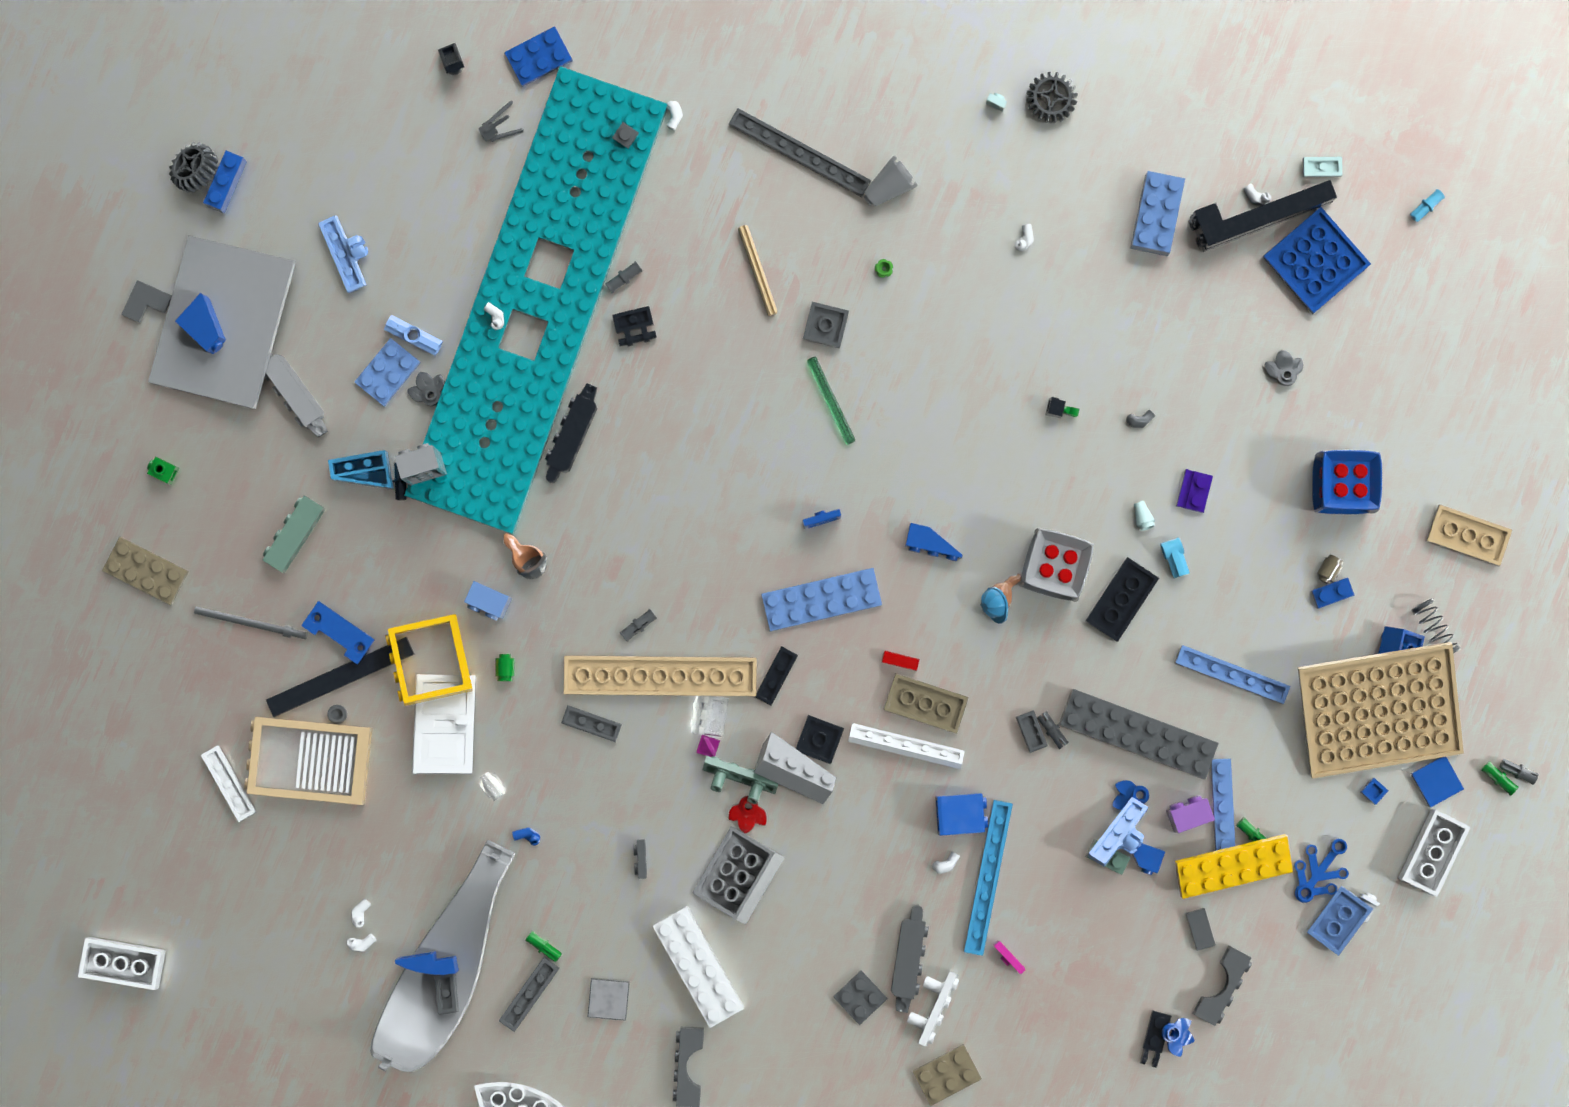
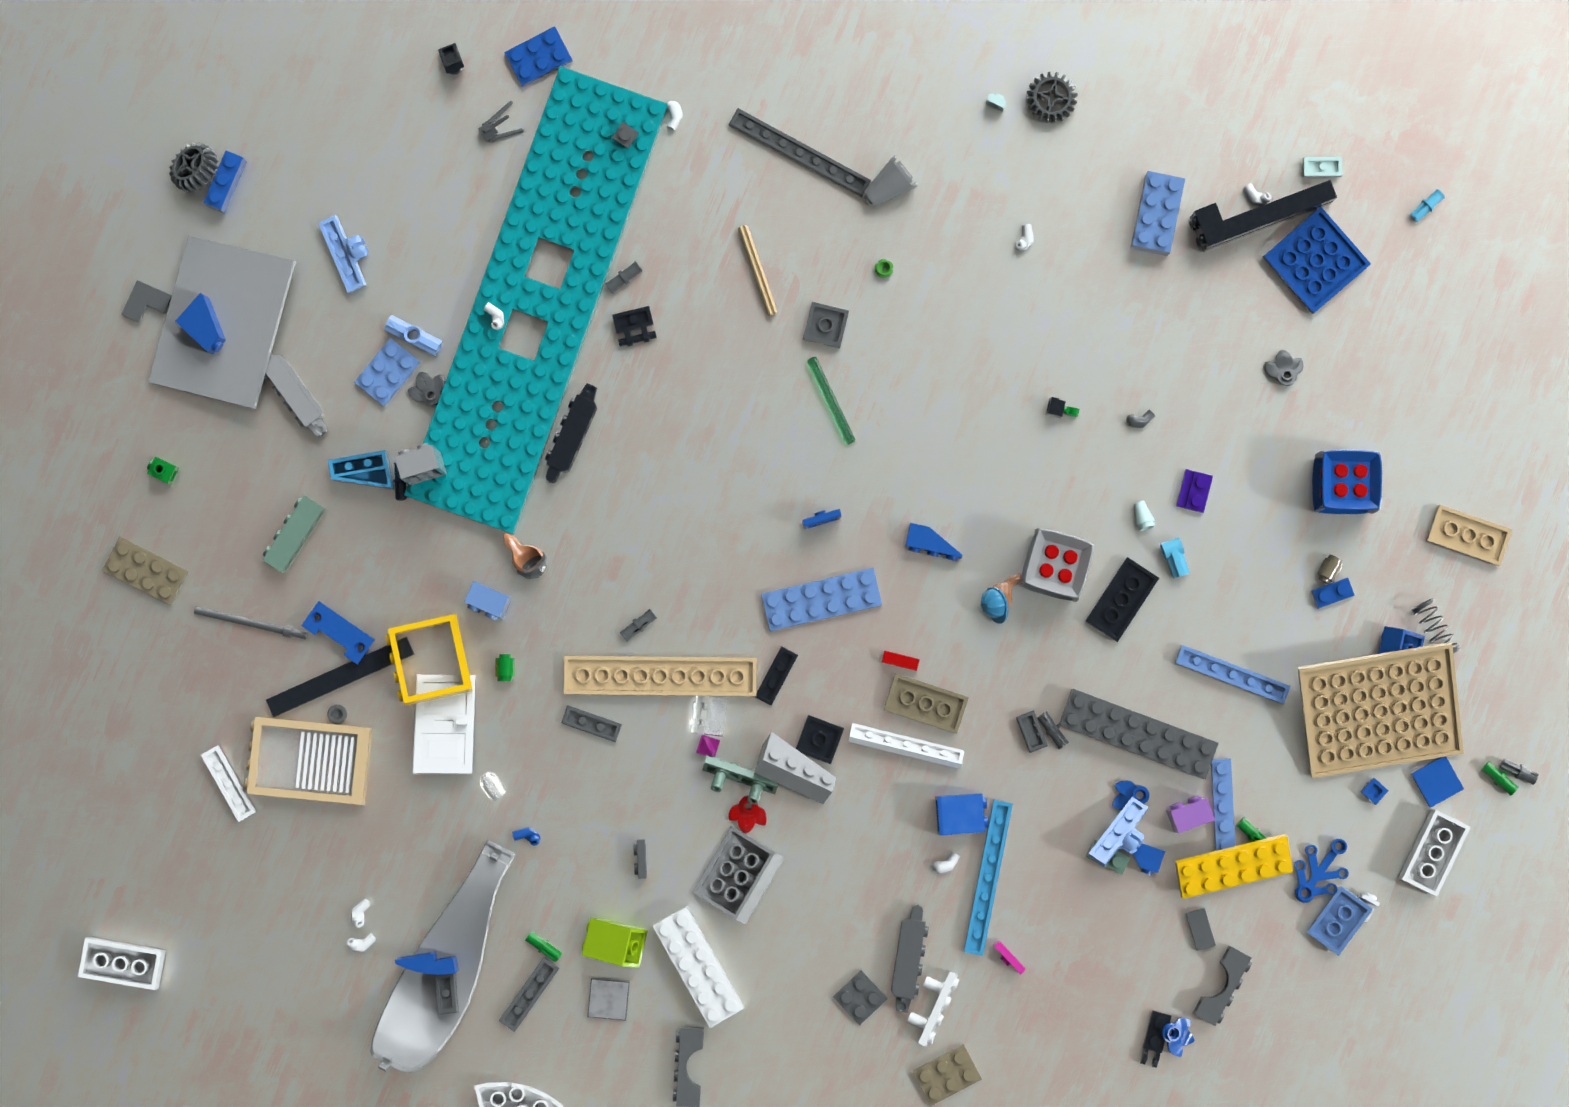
(614, 942): none -> lime slope

